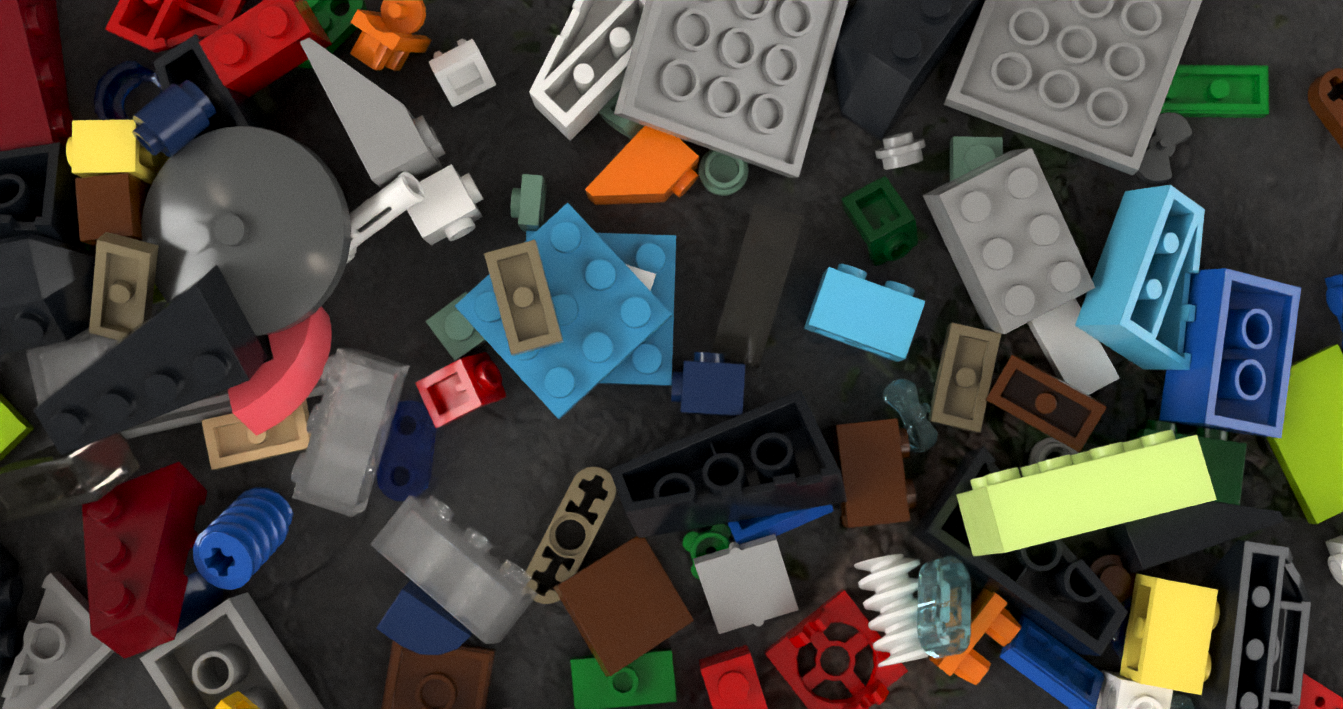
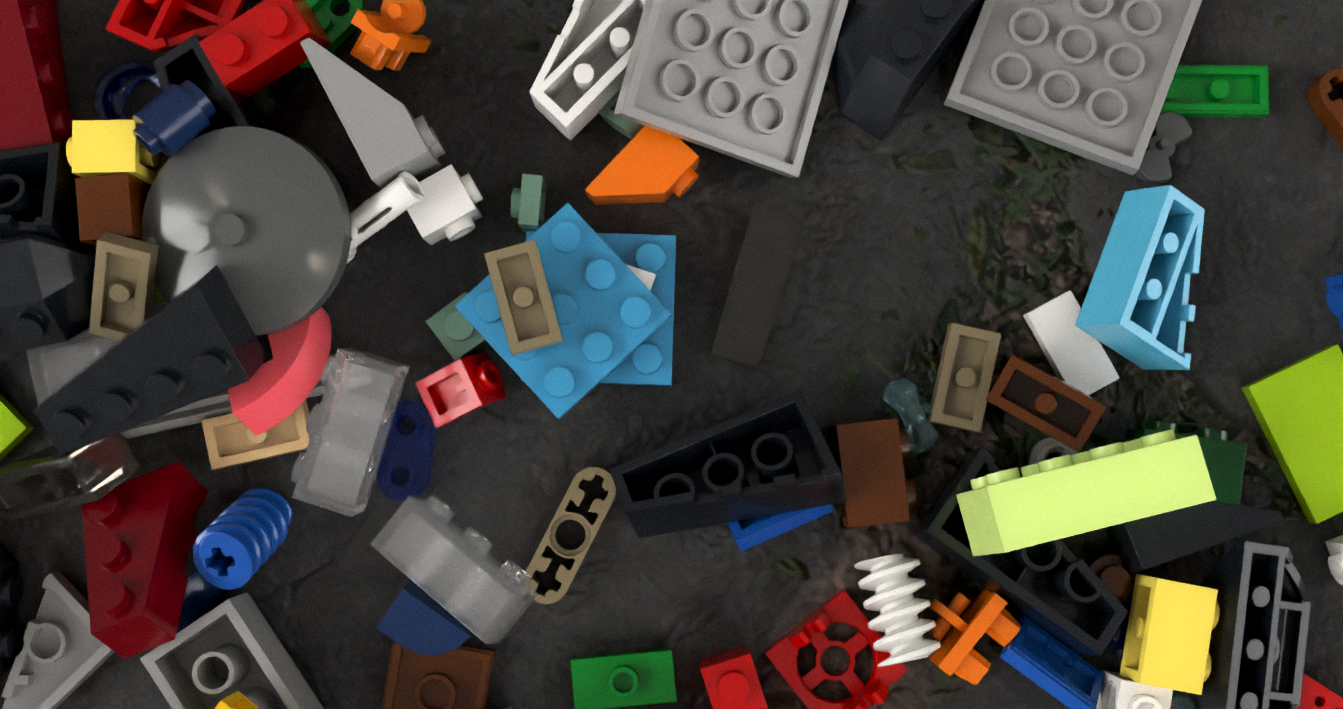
(461, 72): white tile -> none
(623, 604): reddish brown tile -> none
(697, 543): green plate -> none
(709, 386): dark blue brick -> none
(722, 173): sand green plate -> none
(746, 584): light grey piece -> none
(865, 313): medium azure brick -> none
(882, 221): dark green bracket -> none
(900, 150): light grey plate -> none
(944, 607): clear light blue beam -> none
(972, 152): sand green plate -> none
(1009, 241): light grey brick -> none
(1238, 355): blue slope -> none

